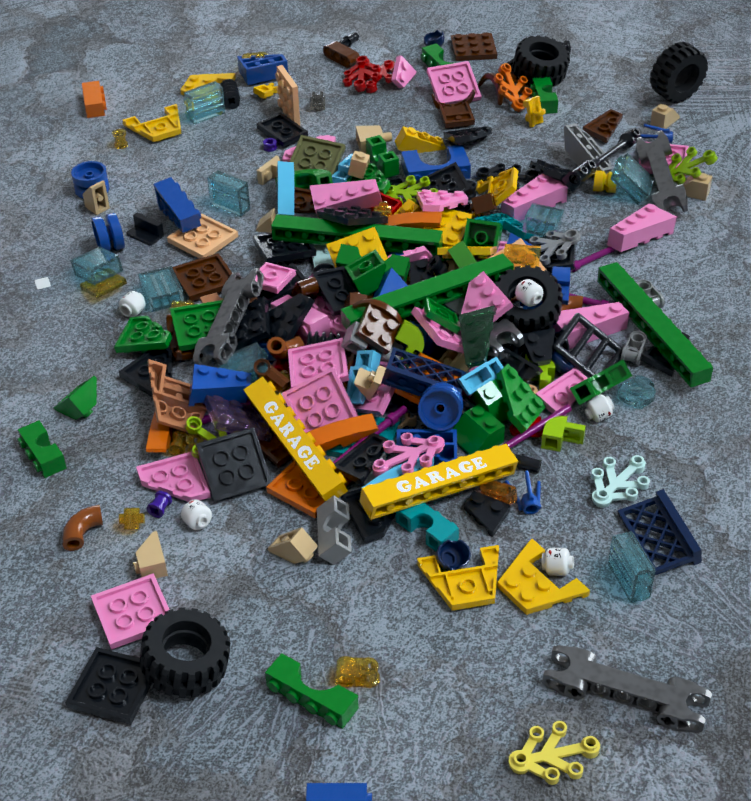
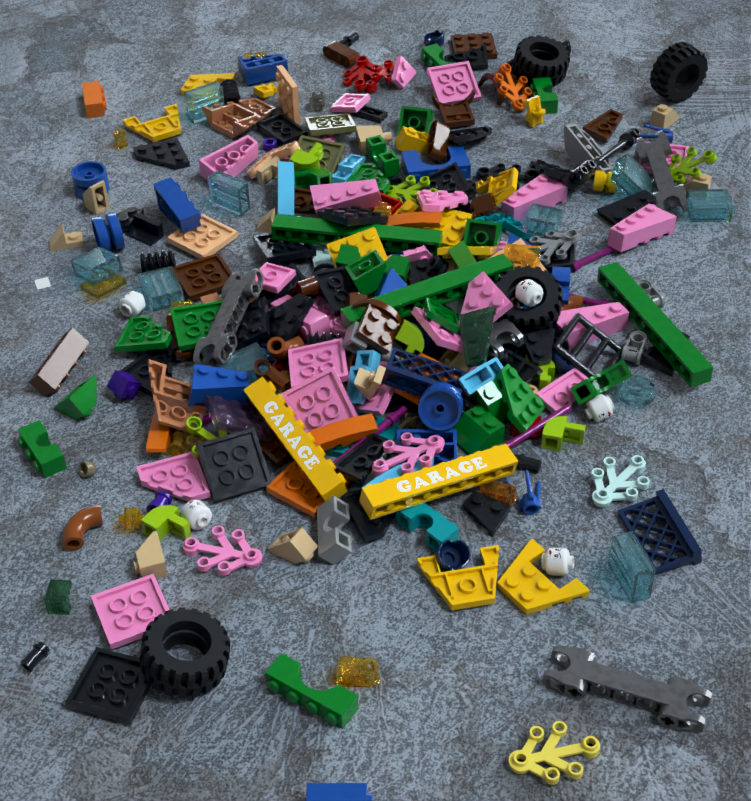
(35, 656): none -> black pin
(57, 597): none -> clear green panel
(59, 362): none -> brick
(62, 241): none -> tan slope
(87, 468): none -> dark tan hinge
(123, 385): none -> dark purple brick
(126, 218): none -> black wing
(157, 260): none -> black piece
(163, 153): none -> black plate
(166, 520): none -> lime brick
(231, 158): none -> bright pink wedge
(238, 117): none -> nougat wedge
(247, 557): none -> bright pink plant
(283, 151): none -> light nougat beam
(305, 160): none -> lime brick
(330, 125): none -> olive plate
(350, 103): none -> bright pink plate
(359, 164): tan slope -> none
(372, 114): none -> black tile
(415, 117): none -> green slope
(437, 141): none -> reddish brown beam
(476, 57): none -> black wing
(625, 207): none -> black wing
(710, 205): none -> clear light blue brick

